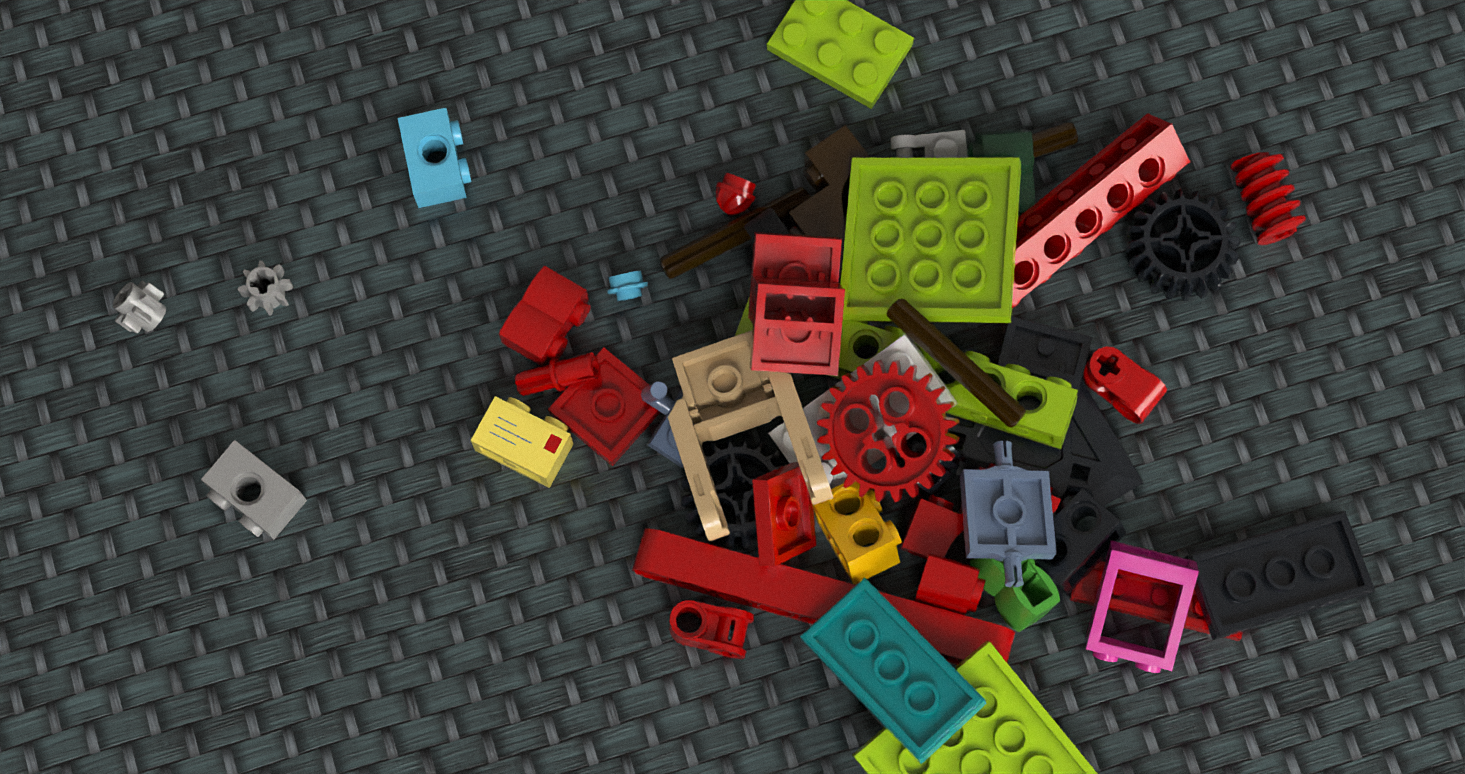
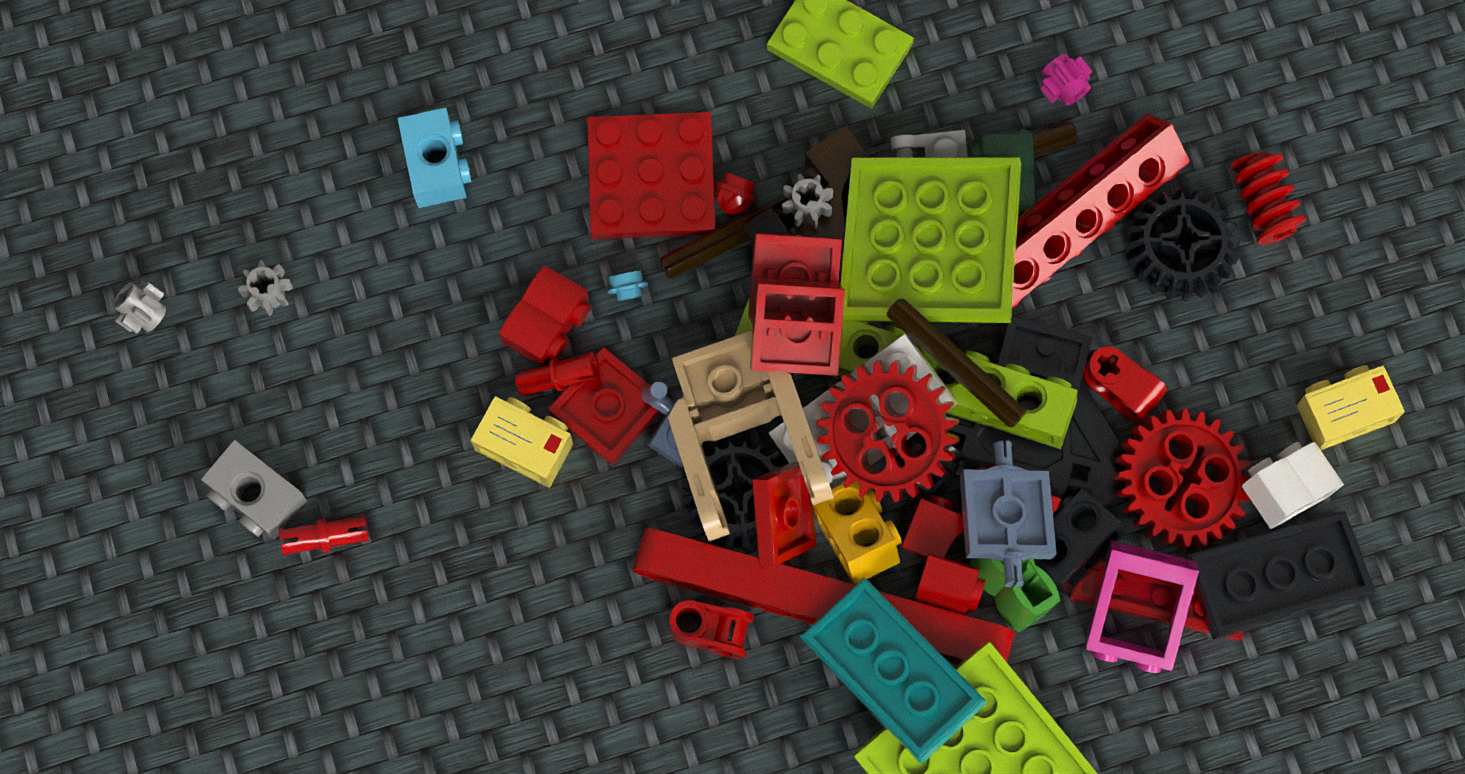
(323, 535): none -> red pin
(651, 175): none -> red plate
(800, 192): none -> light grey gear
(1066, 79): none -> dark pink gear
(1151, 456): none -> red gear
(1292, 483): none -> white brick
(1349, 406): none -> light yellow brick

